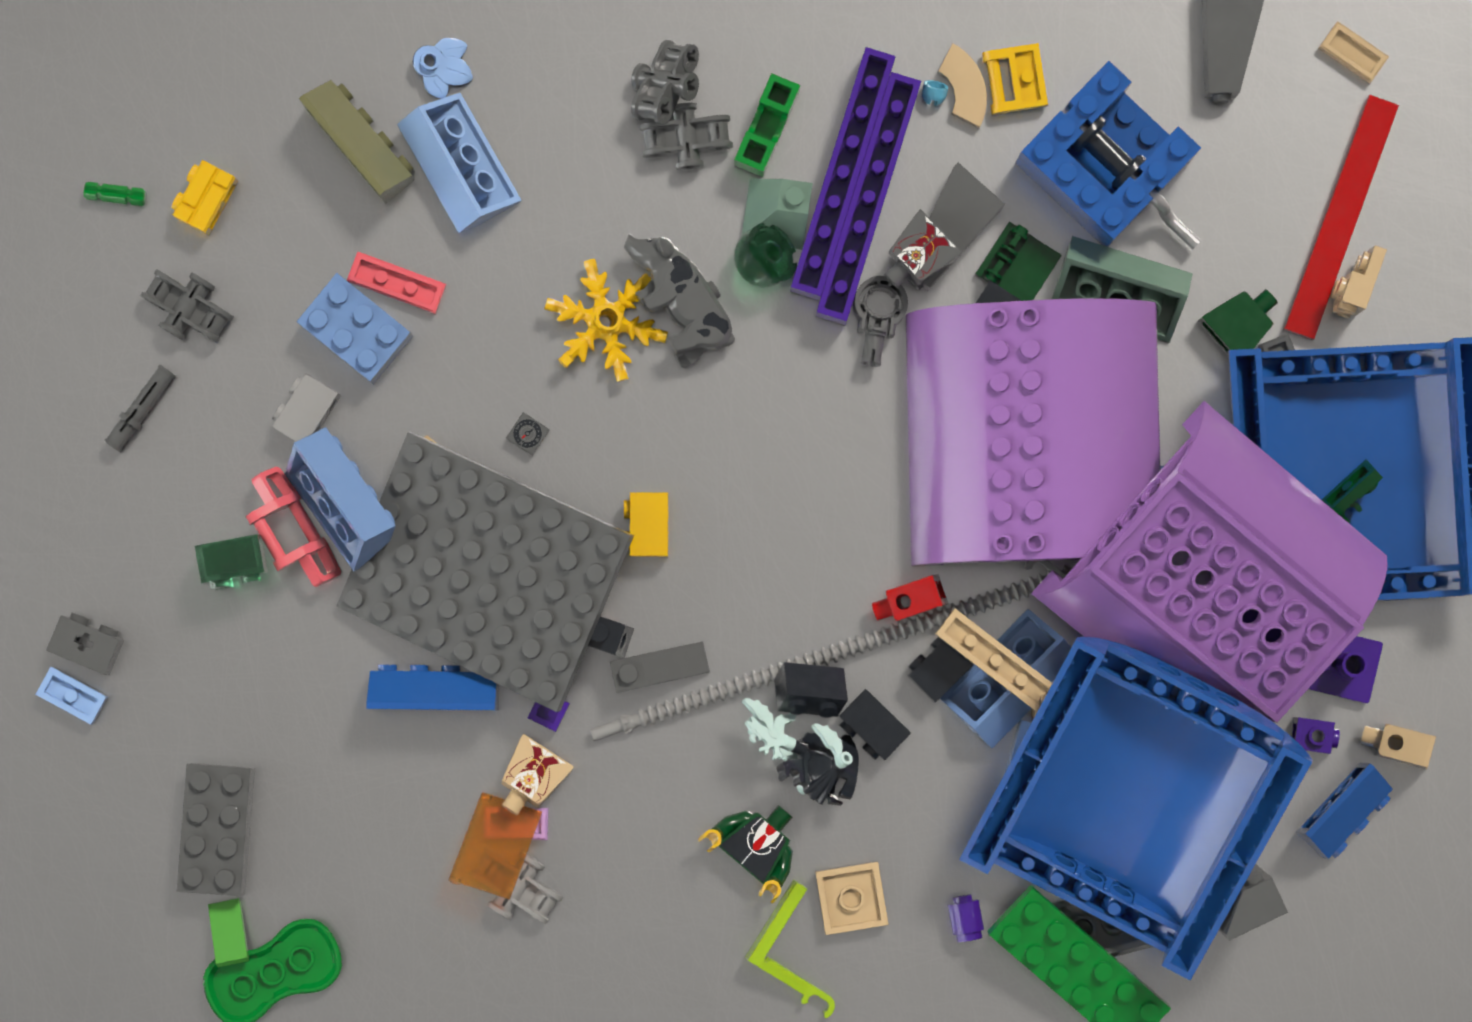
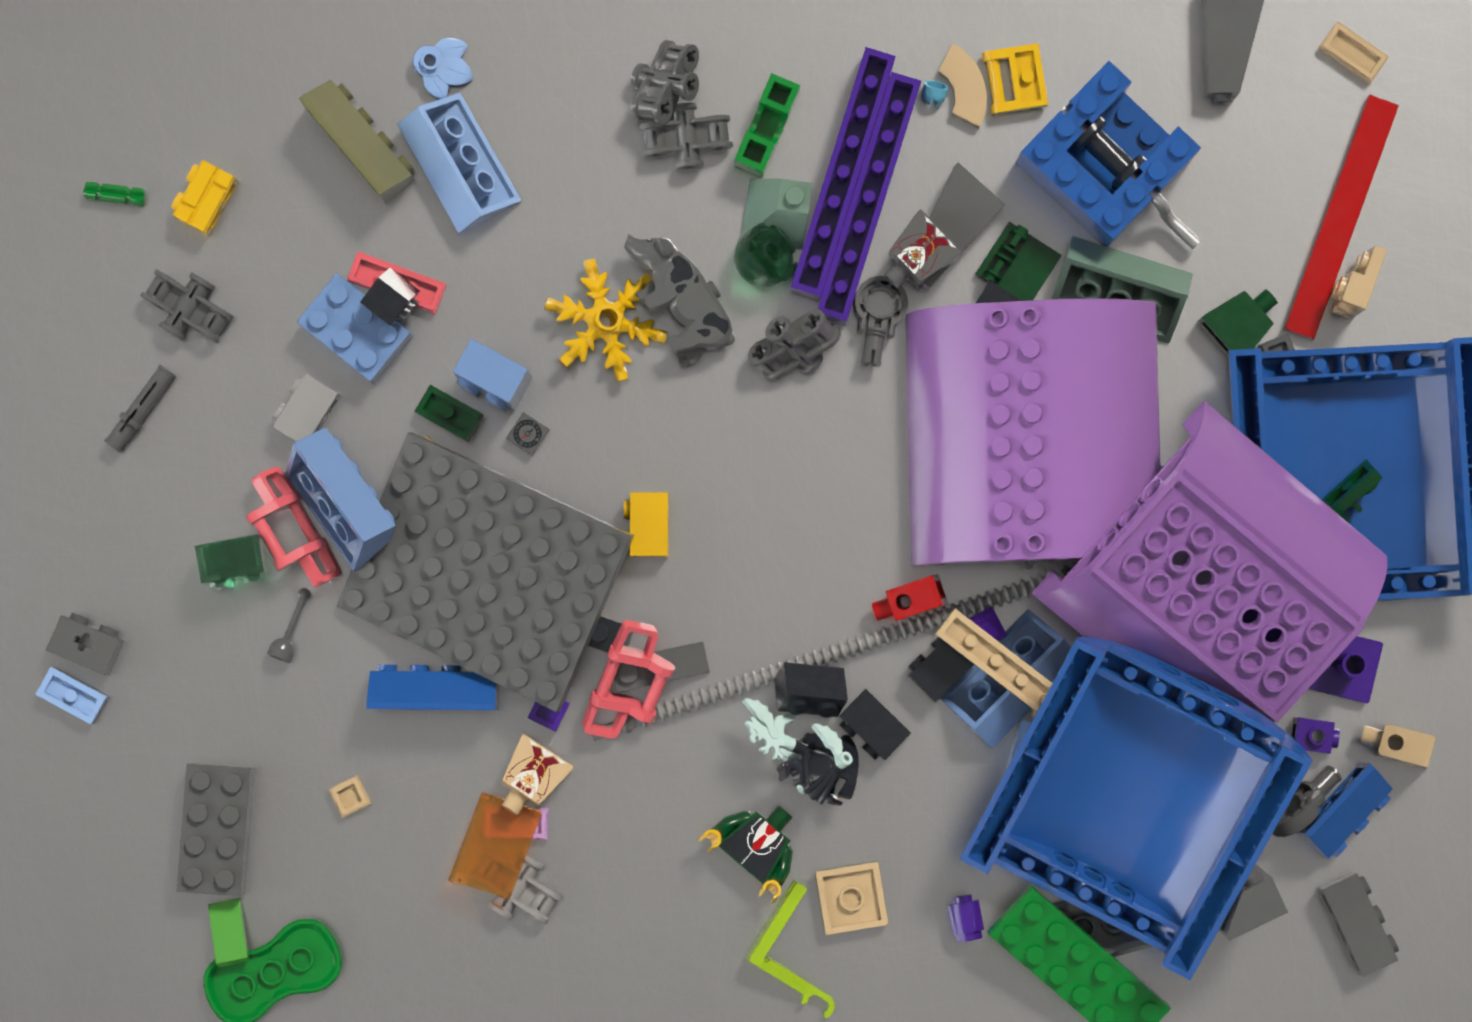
(283, 648): none -> dark grey hinge
(350, 796): none -> tan tile
(391, 297): none -> black brick
(449, 413): none -> dark green plate
(492, 375): none -> medium blue brick
(627, 704): none -> coral bar
(794, 344): none -> dark grey axle
(989, 623): none -> dark purple plate
(1307, 802): none -> dark grey pin
(1359, 923): none -> dark grey brick

